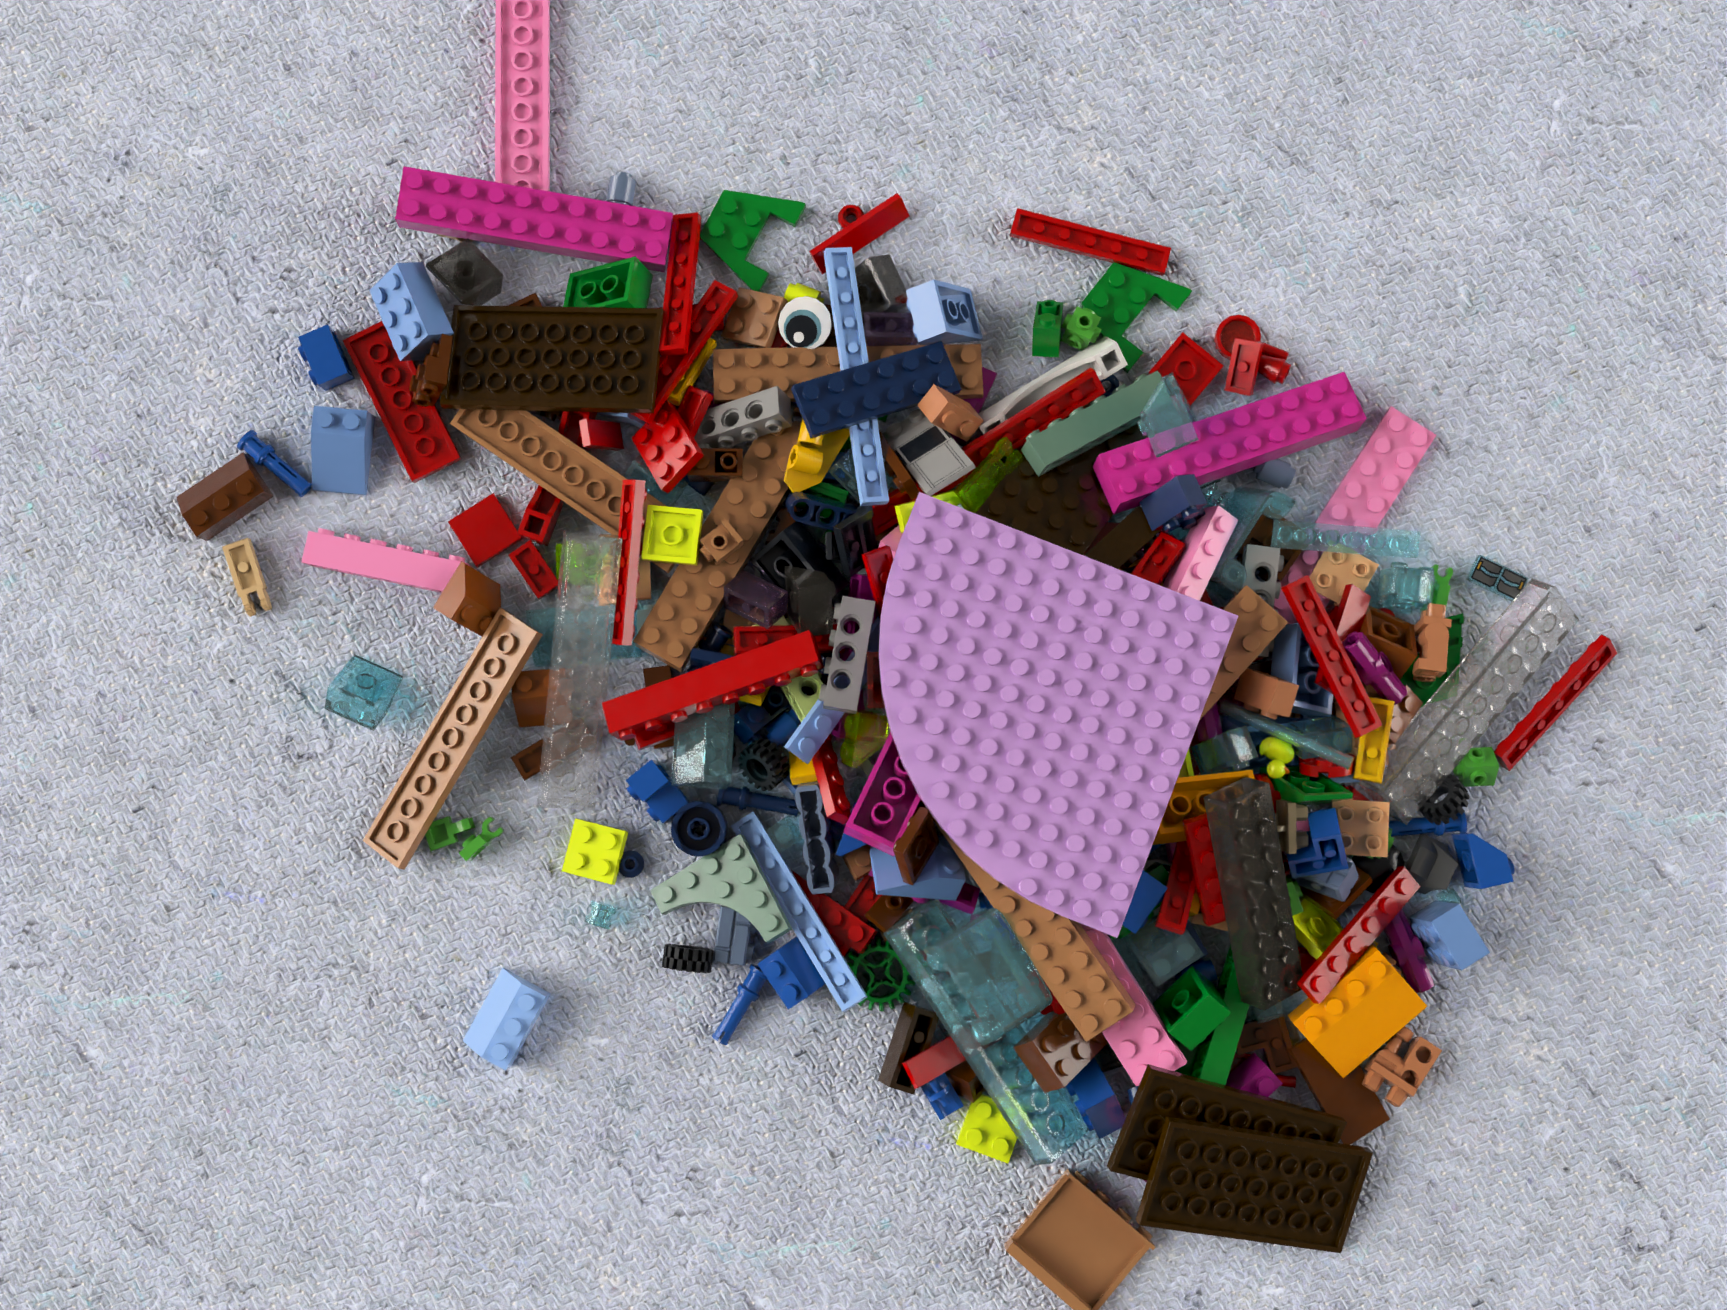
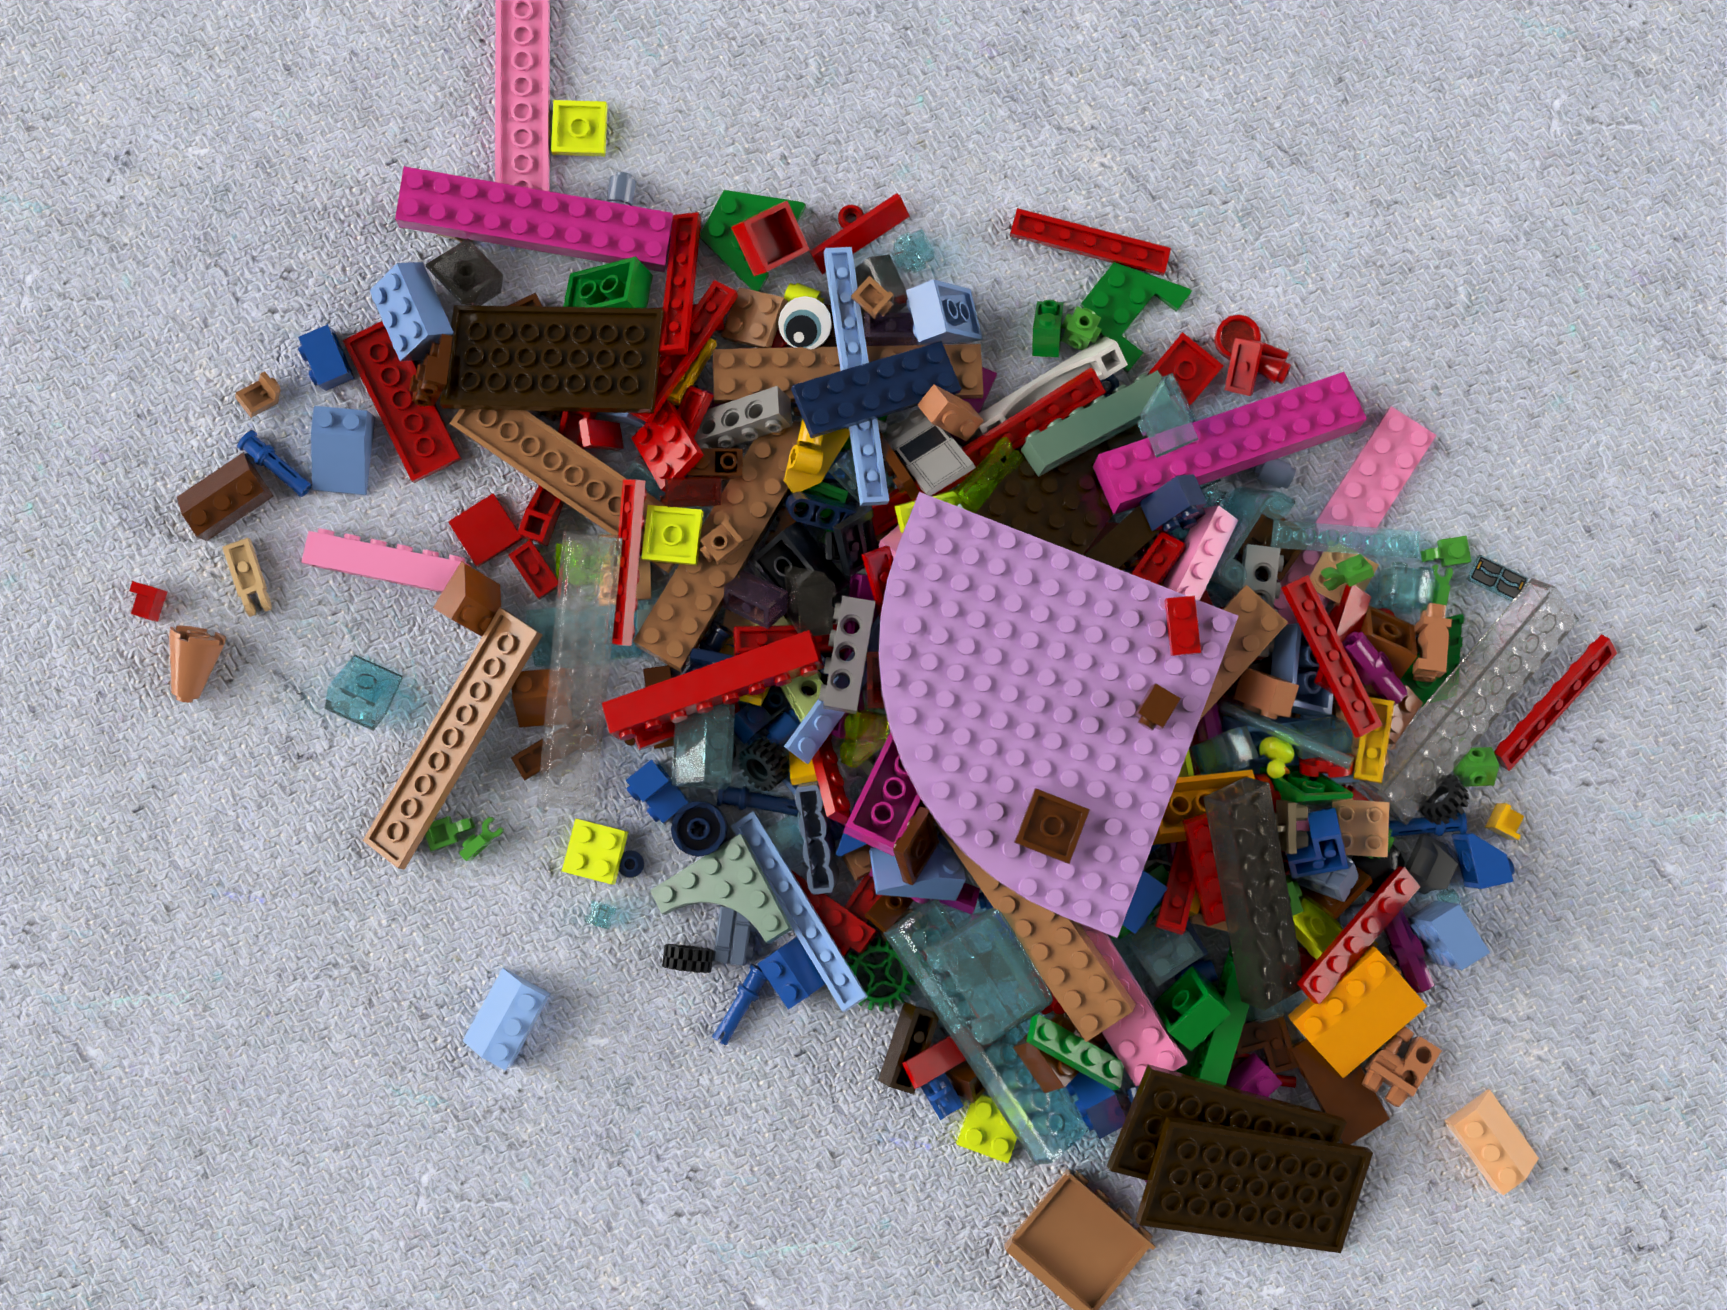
(147, 601): none -> red panel
(192, 660): none -> nougat cone
(259, 395): none -> medium nougat bracket
(579, 128): none -> neon yellow plate
(692, 491): none -> clear red panel
(770, 238): none -> red piece
(873, 298): none -> medium nougat bracket
(912, 252): none -> clear light blue brick
(1051, 826): none -> reddish brown plate
(1075, 1052): none -> green plate
(1156, 707): none -> reddish brown brick
(1182, 625): none -> red plate
(1349, 571): none -> bright green plate
(1450, 552): none -> bright green plate
(1493, 1142): none -> light nougat slope
(1505, 821): none -> yellow panel

